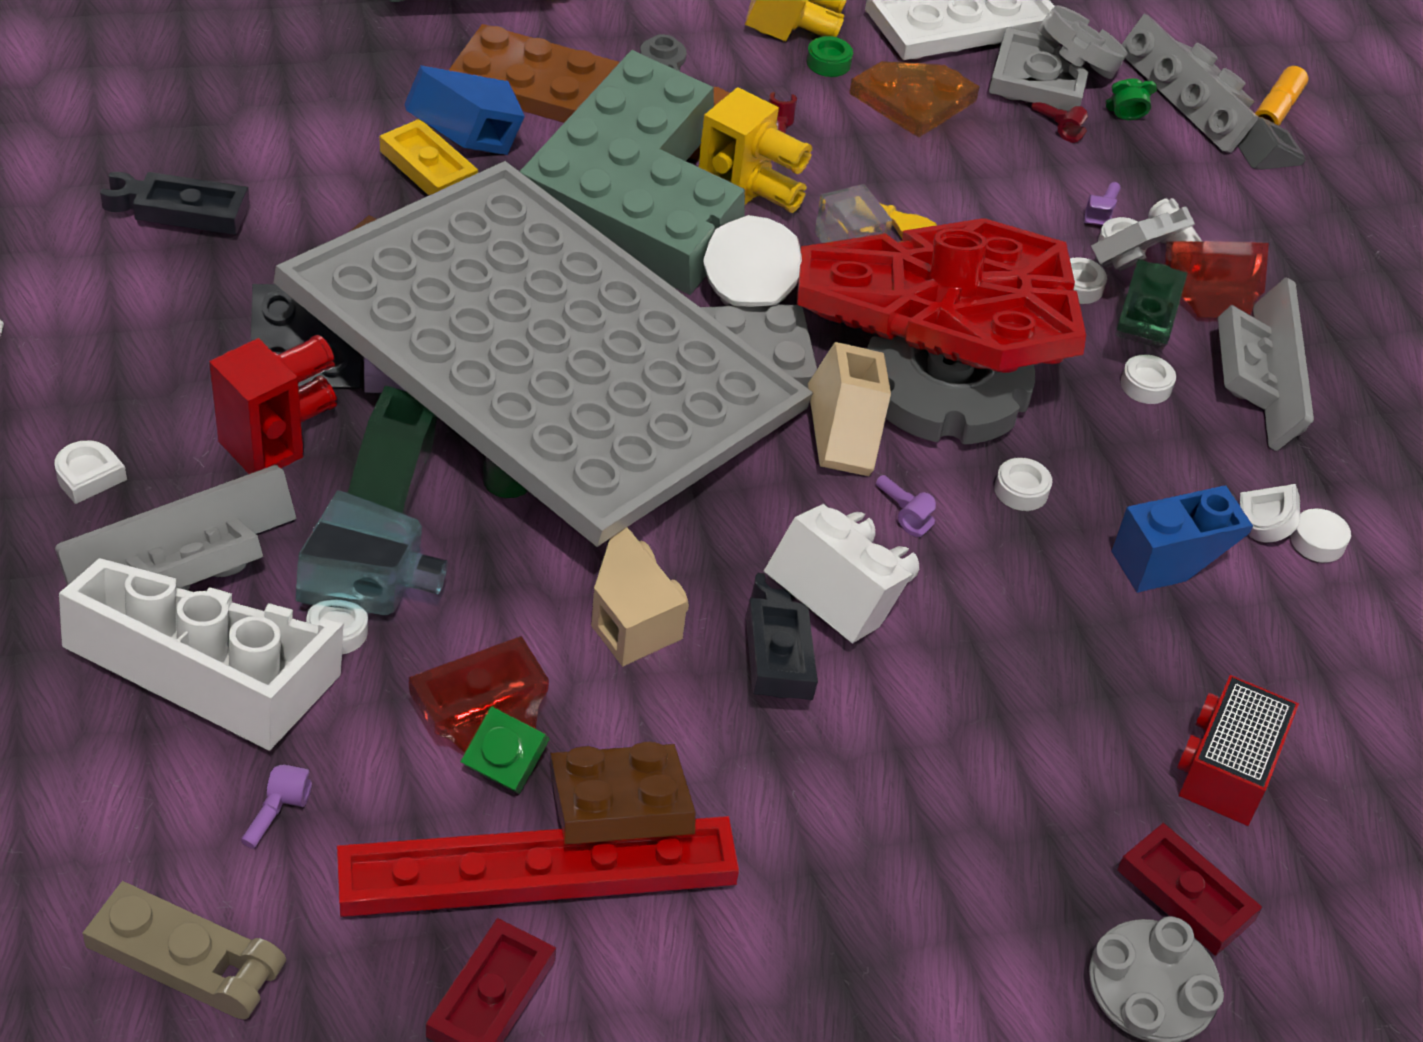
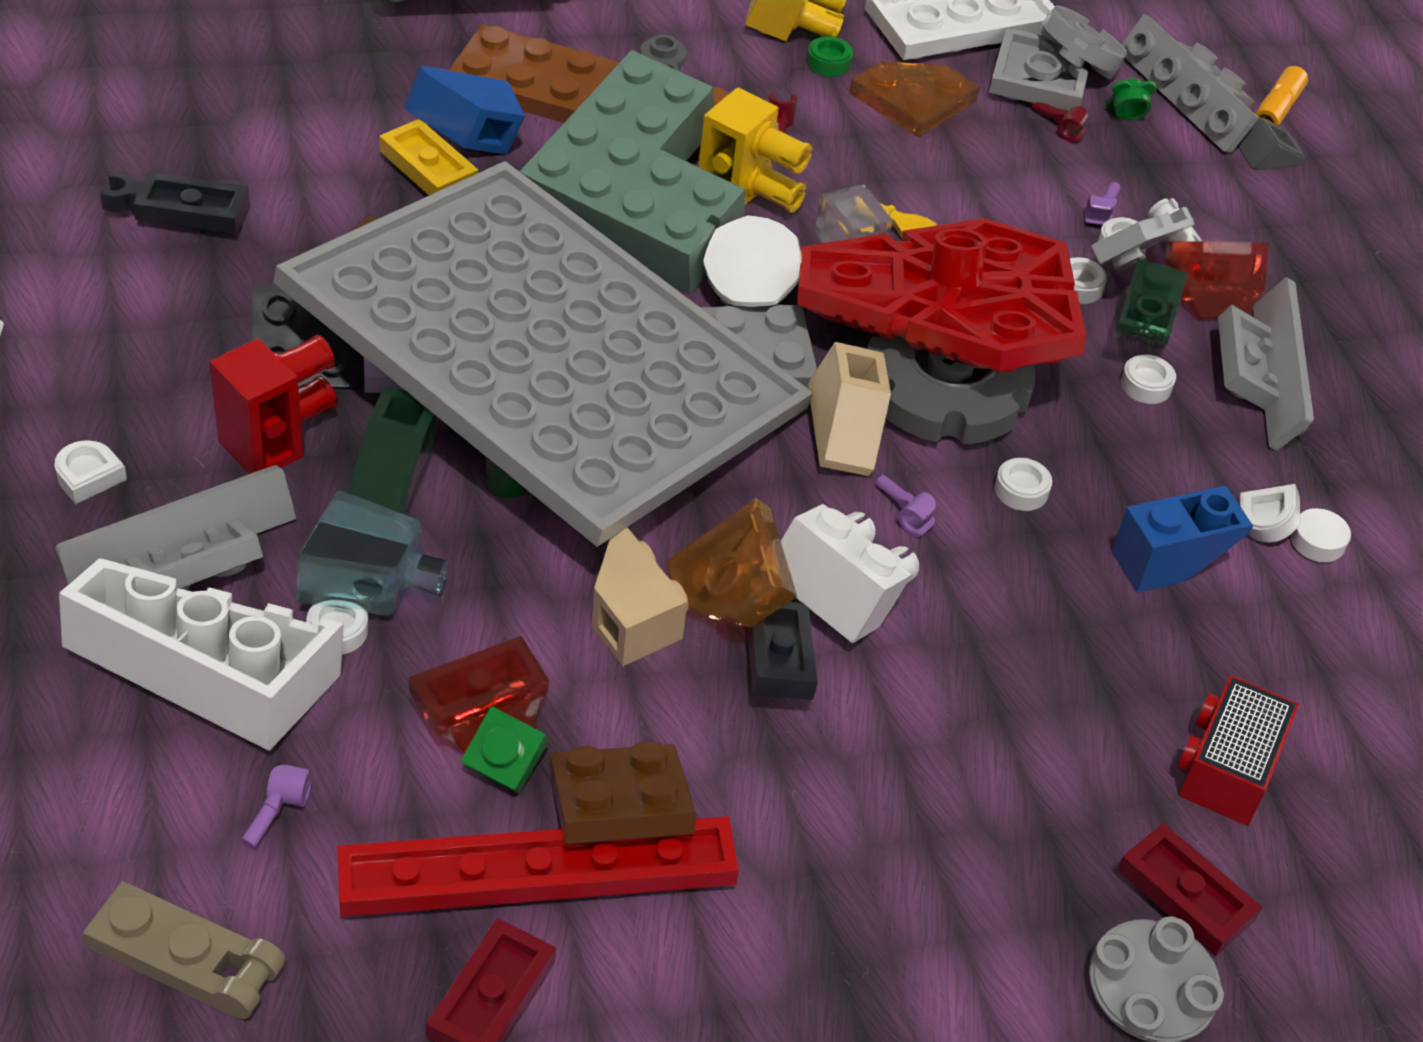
(736, 569): none -> clear orange plate

